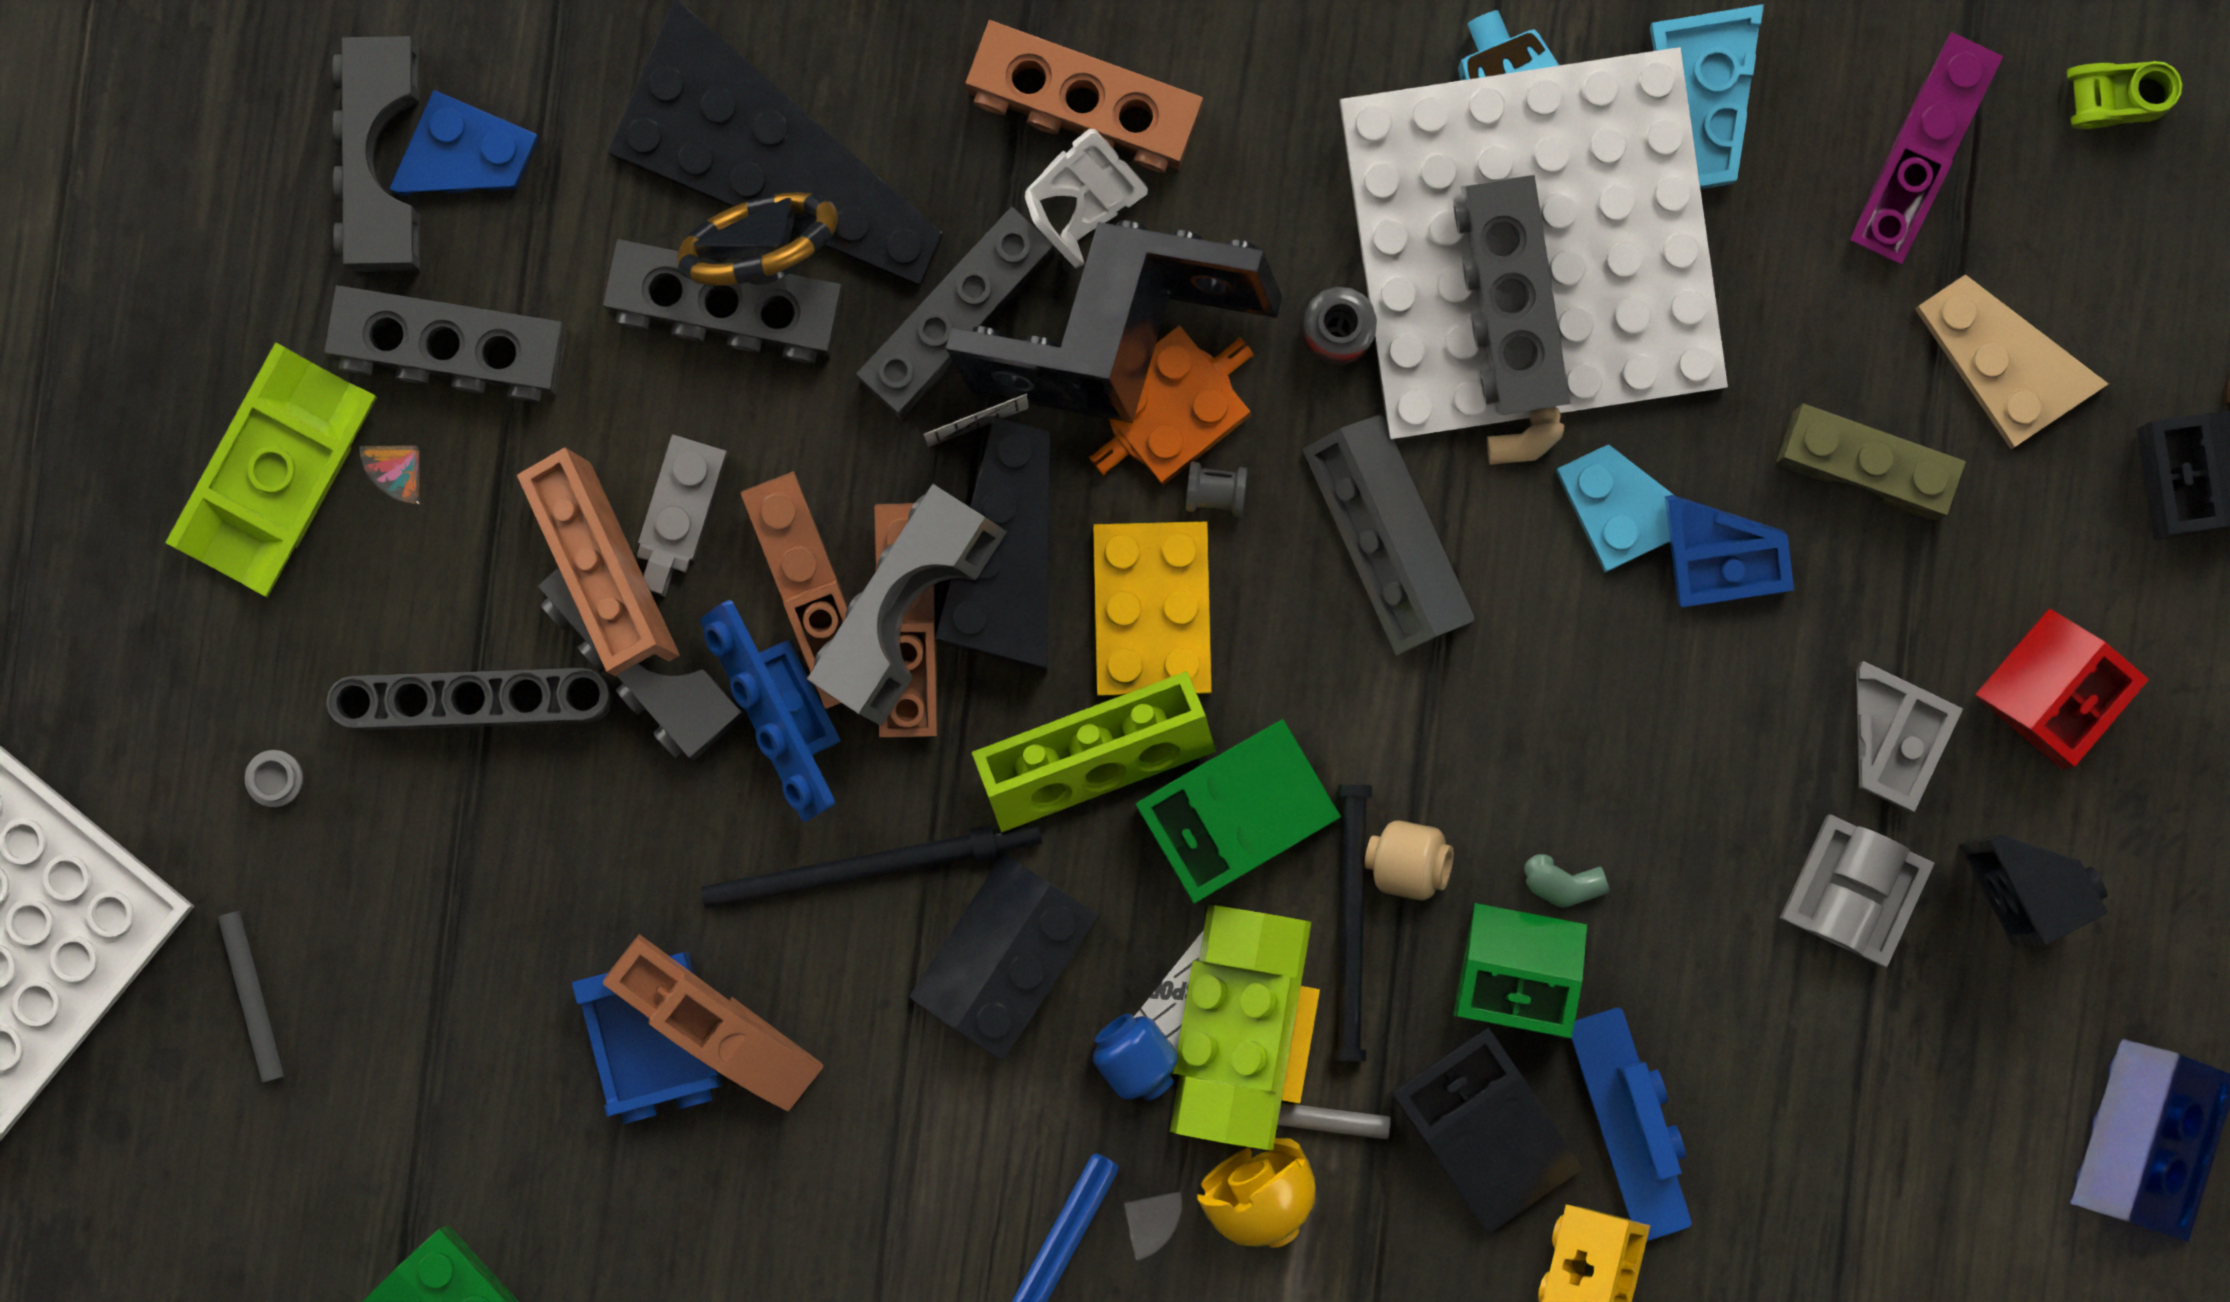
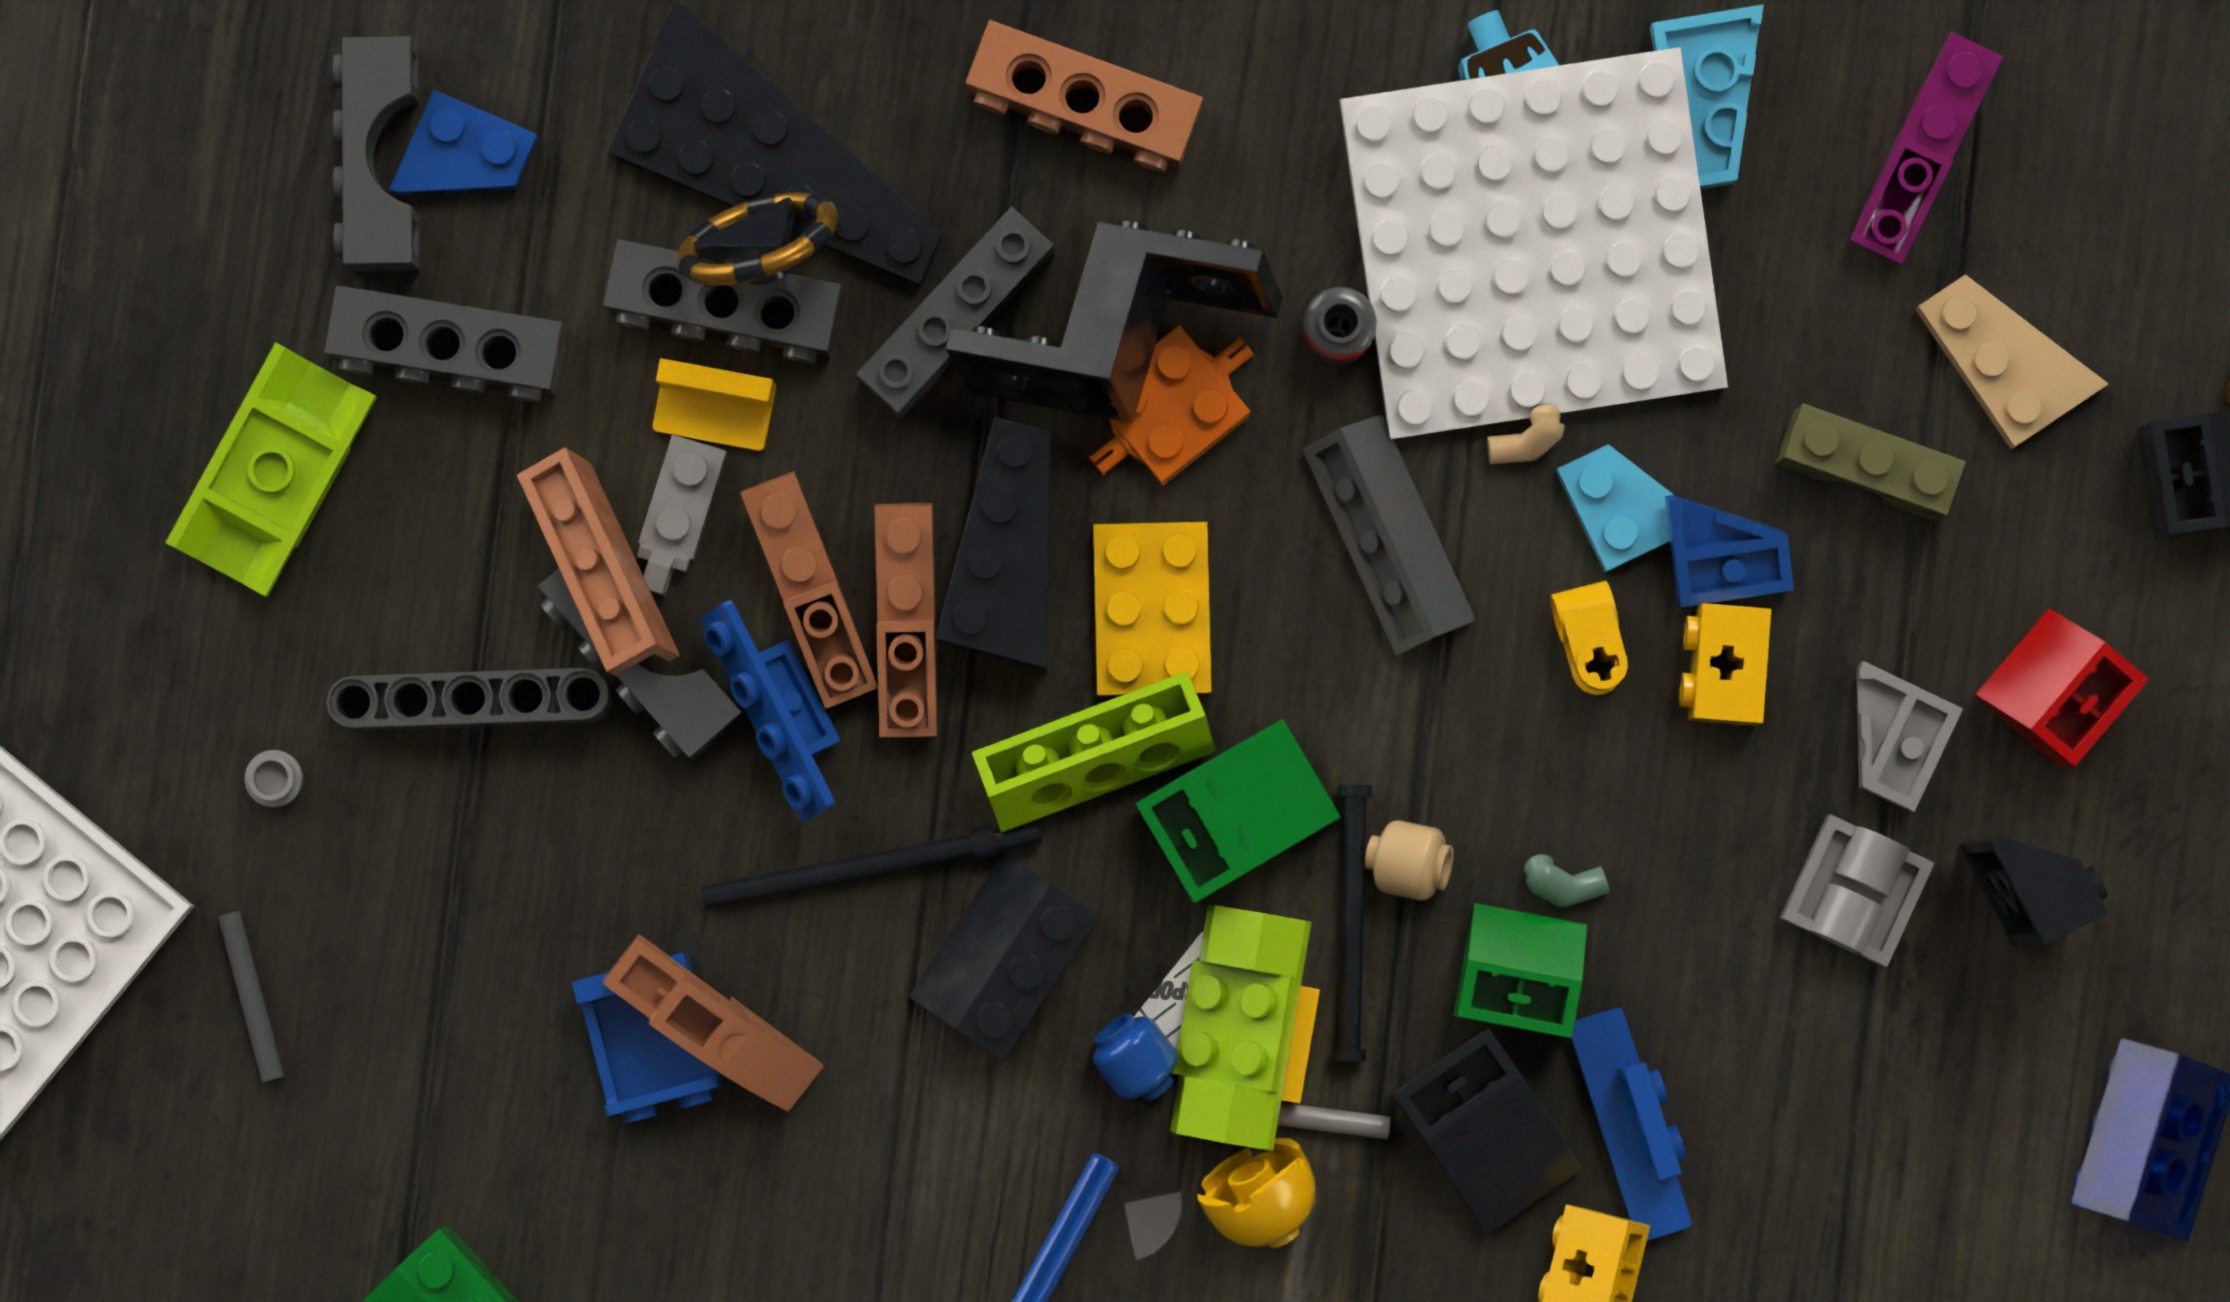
(393, 470): clear tile -> none
(713, 405): none -> yellow panel
(865, 657): arch -> none
(976, 420): white sticker -> none
(1098, 182): white piece -> none
(1216, 489): dark grey bush -> none
(1544, 379): dark grey brick -> none
(1586, 627): none -> yellow piece
(1746, 638): none -> yellow brick
(2110, 93): lime piece -> none

